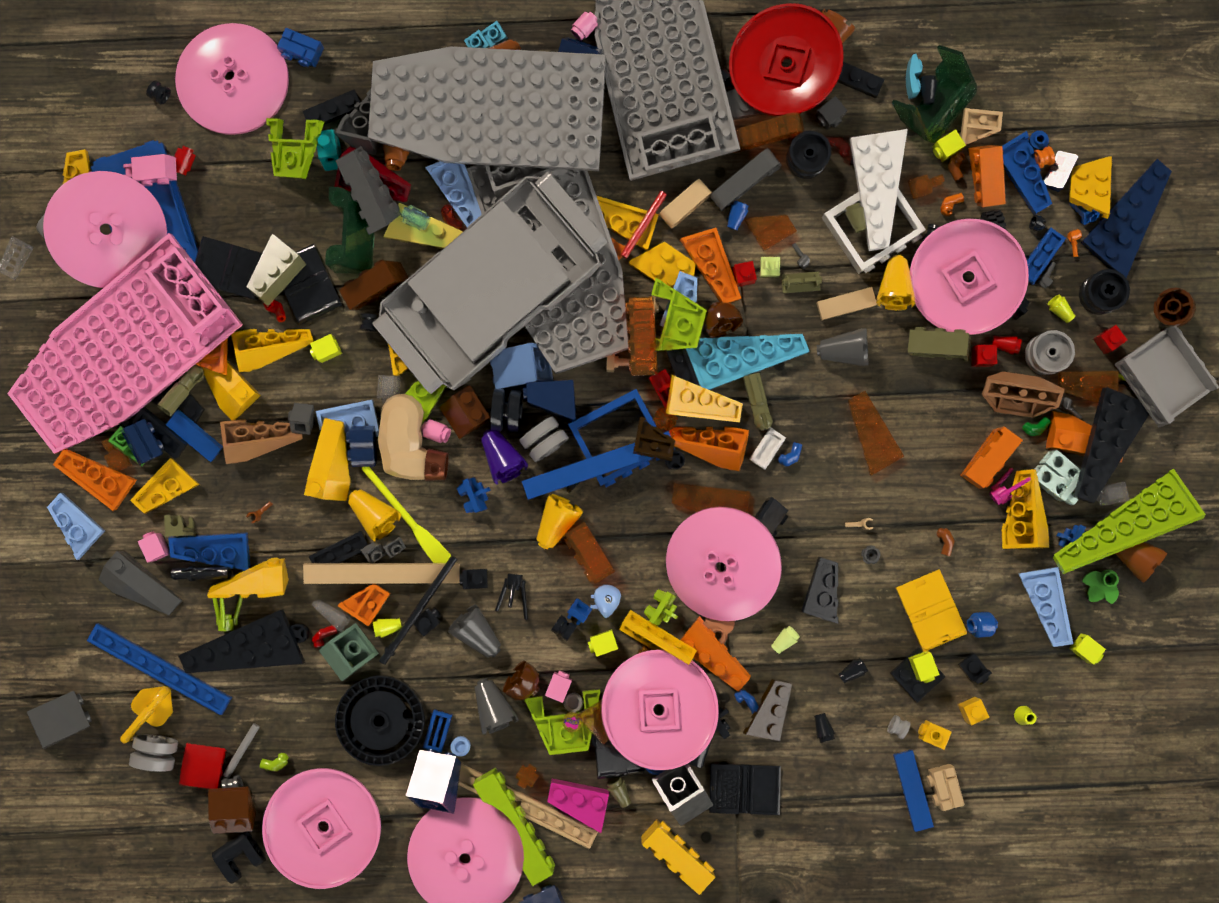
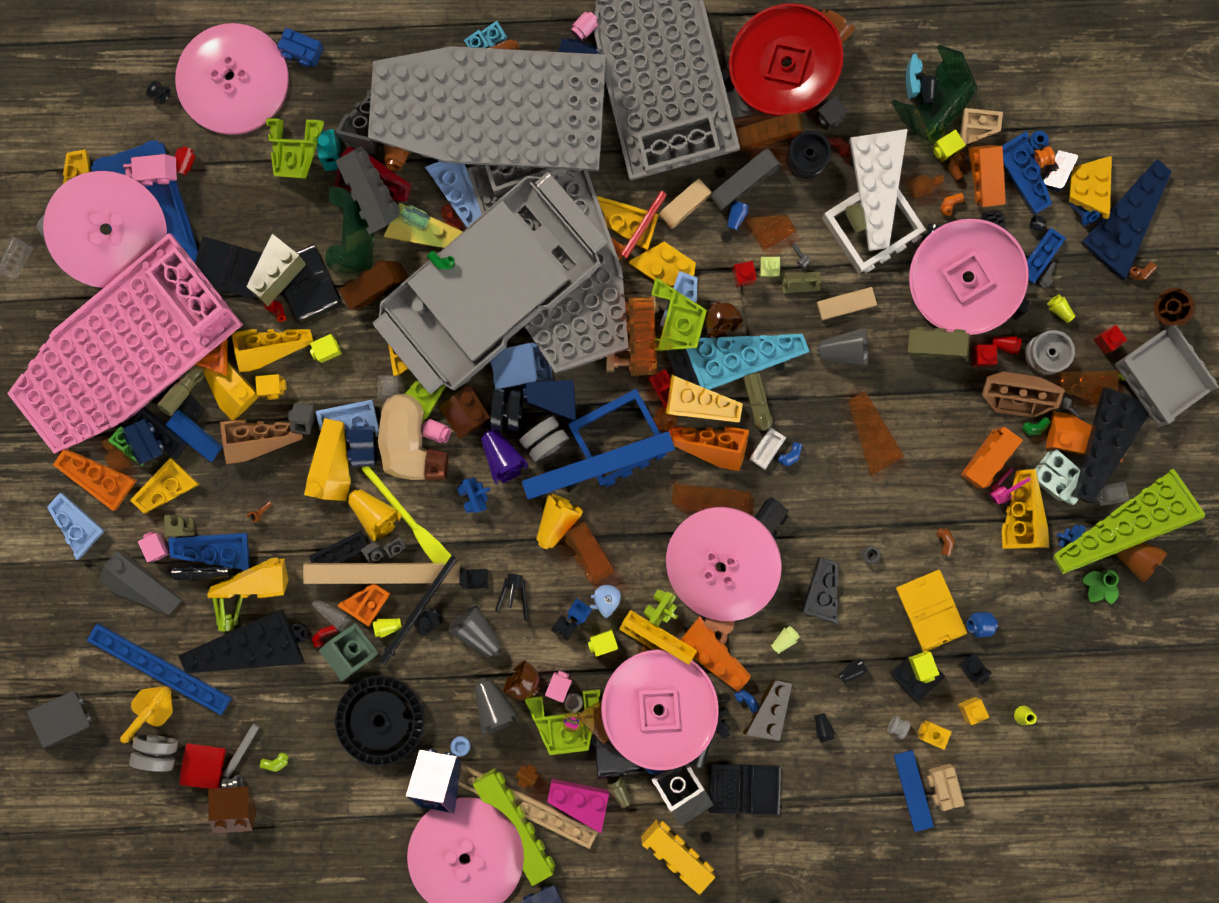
(226, 853): black connector -> none
(270, 386): none -> yellow brick
(317, 856): bright pink dish -> none
(333, 108): black plate -> none
(367, 322): black wheel -> none
(430, 728): blue tile -> none
(441, 263): none -> green arm
(653, 442): dark brown wing -> none
(678, 458): black wheel -> none
(711, 260): orange wing -> none
(860, 80): black plate -> none
(862, 524): tan hand -> none
(896, 286): yellow cone -> none
(1047, 597): light blue wing -> none
(1072, 237): orange hand -> none
(1087, 649): neon yellow brick -> none
(1104, 292): black wheel -> none
(1142, 274): none -> dark orange arm

